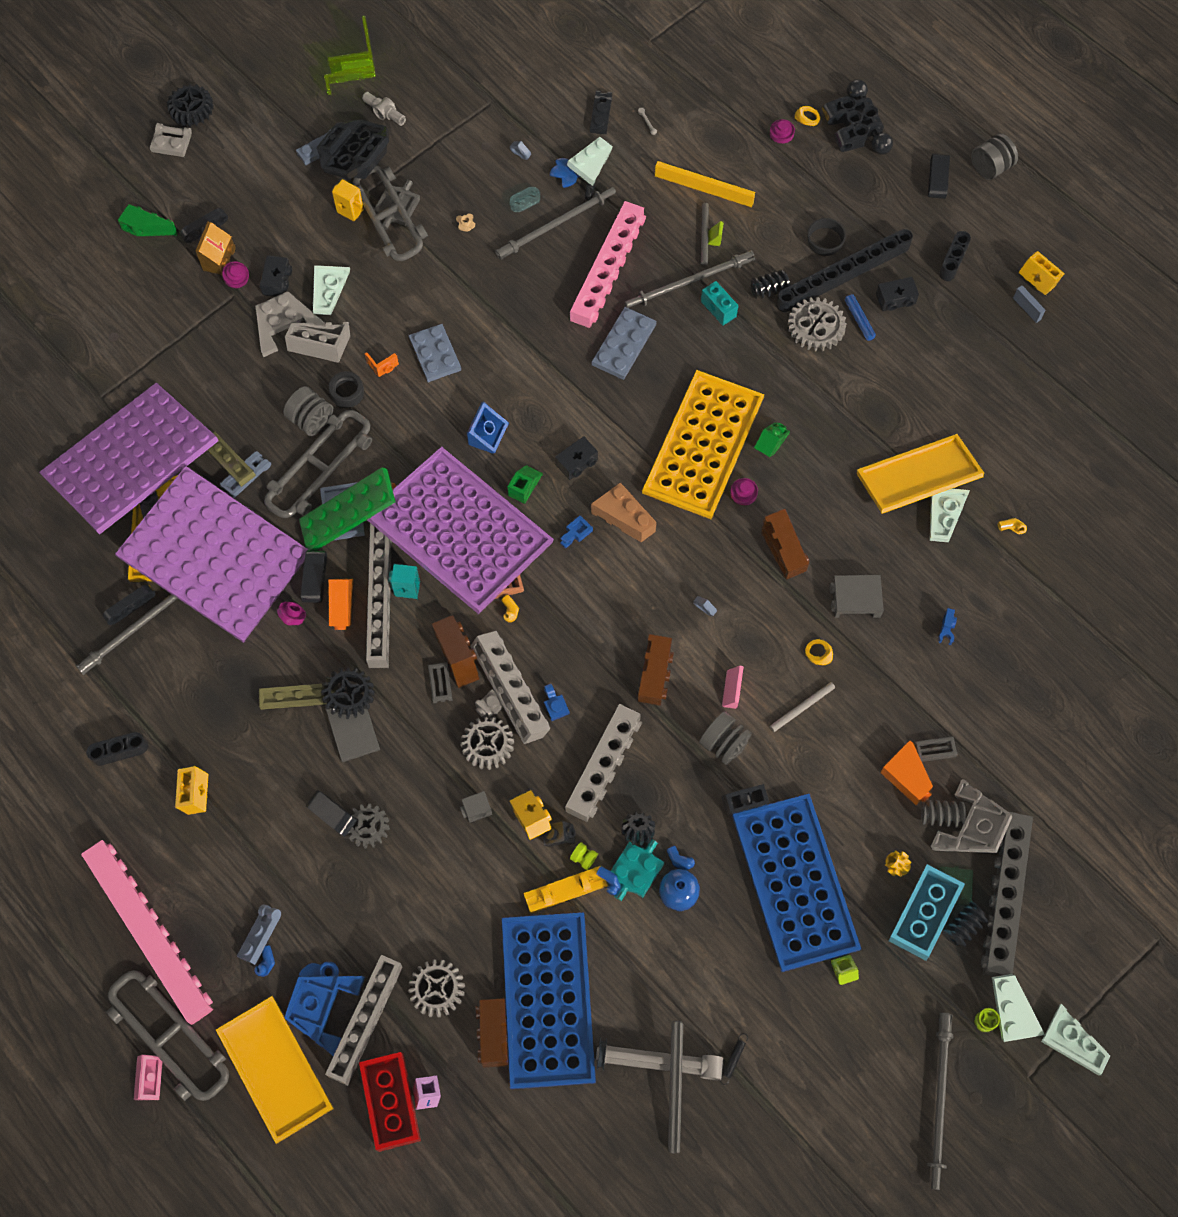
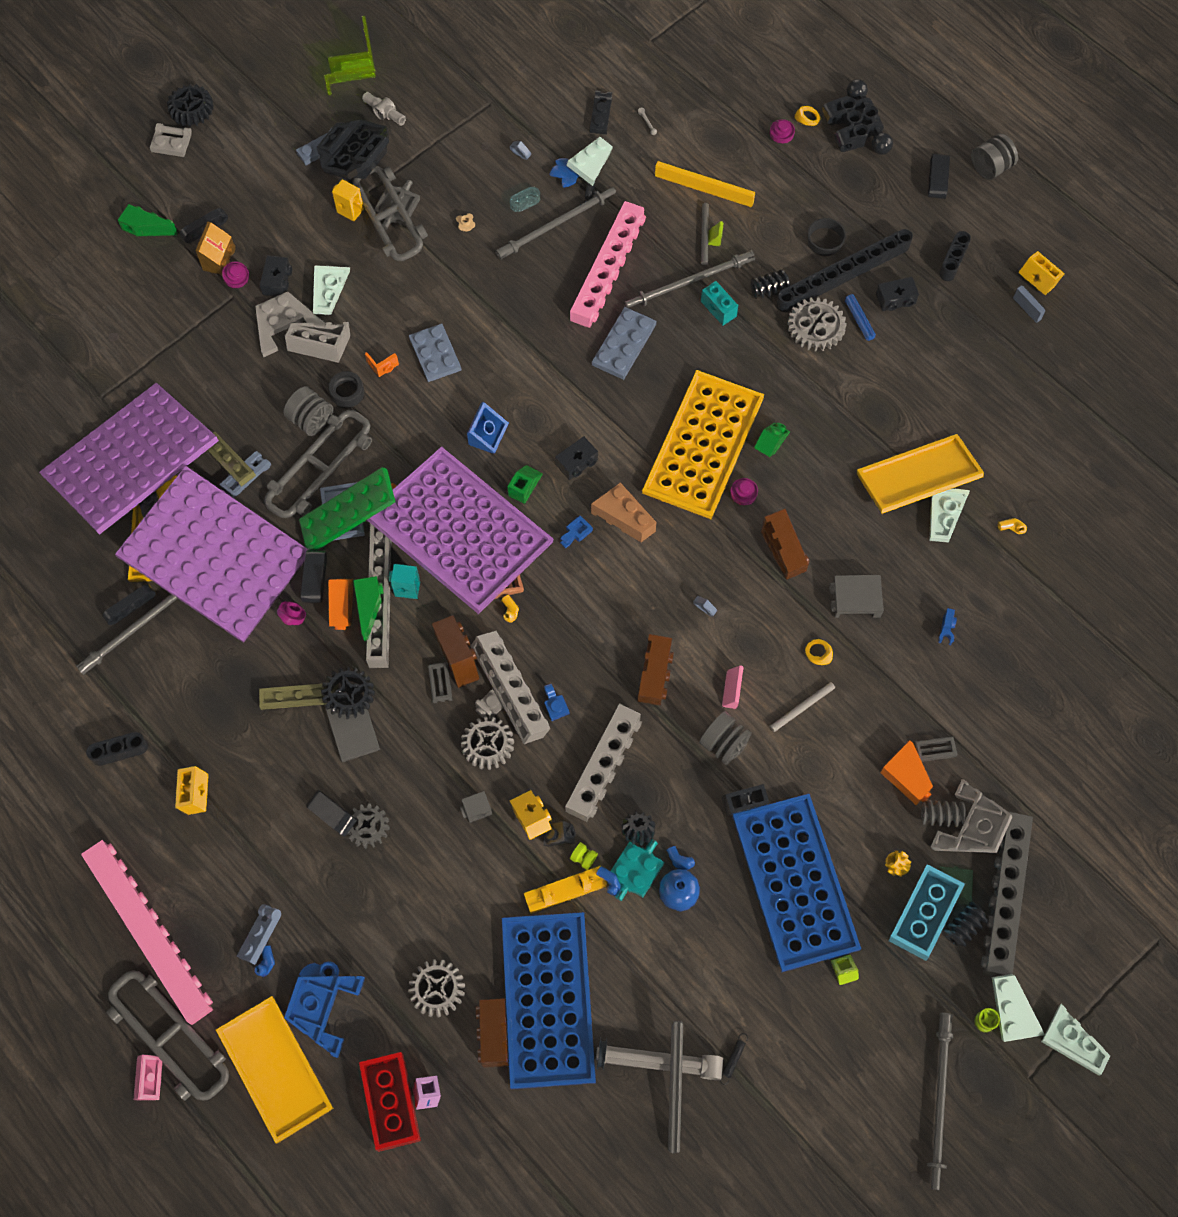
(364, 1020): light grey brick -> none
(368, 598): none -> green slope

